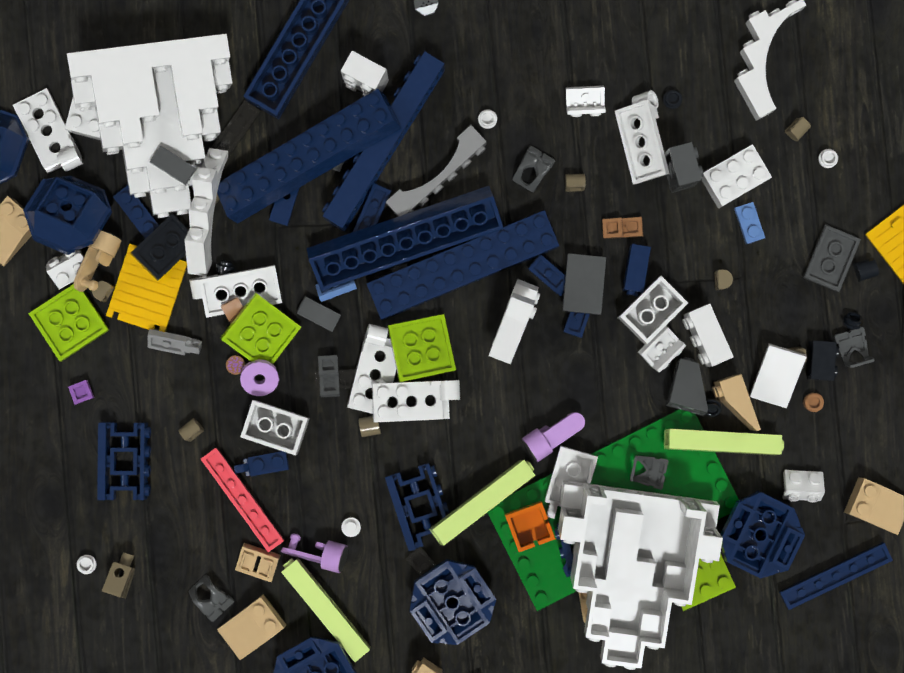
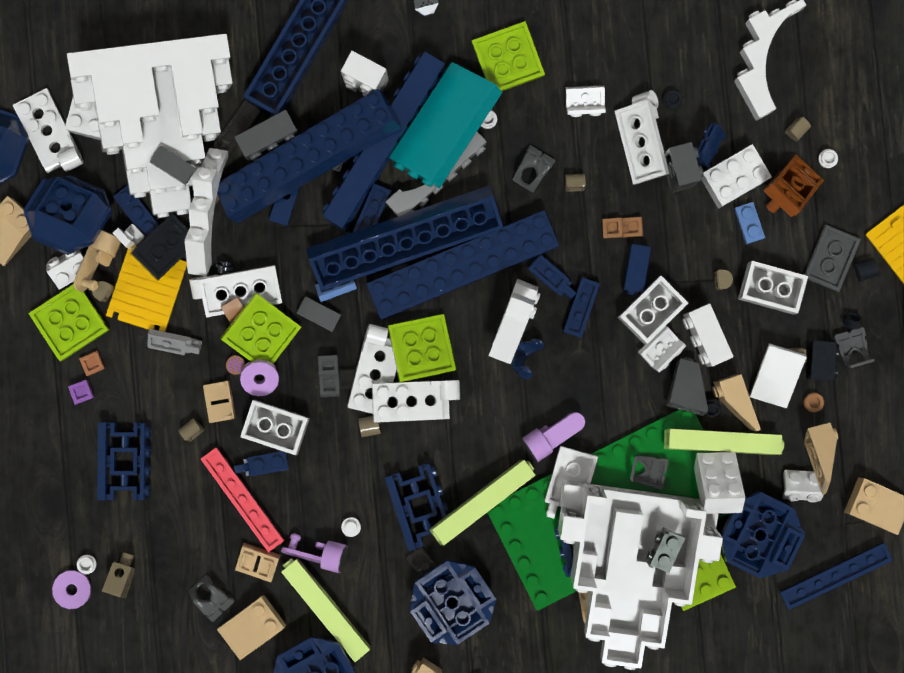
(62, 595): none -> lavender tile
(92, 363): none -> nougat tile
(130, 237): none -> white bracket
(216, 392): none -> tan piece
(266, 136): none -> dark grey brick
(445, 125): none -> teal brick
(508, 57): none -> lime plate
(524, 350): none -> dark blue helmet
(528, 525): orange piece -> none
(584, 284): dark grey tile -> none
(665, 550): none -> bracket
(708, 146): none -> dark blue plate
(719, 482): none -> white brick
(773, 287): none -> white brick
(792, 187): none -> dark orange brick
(821, 446): none -> tan slope

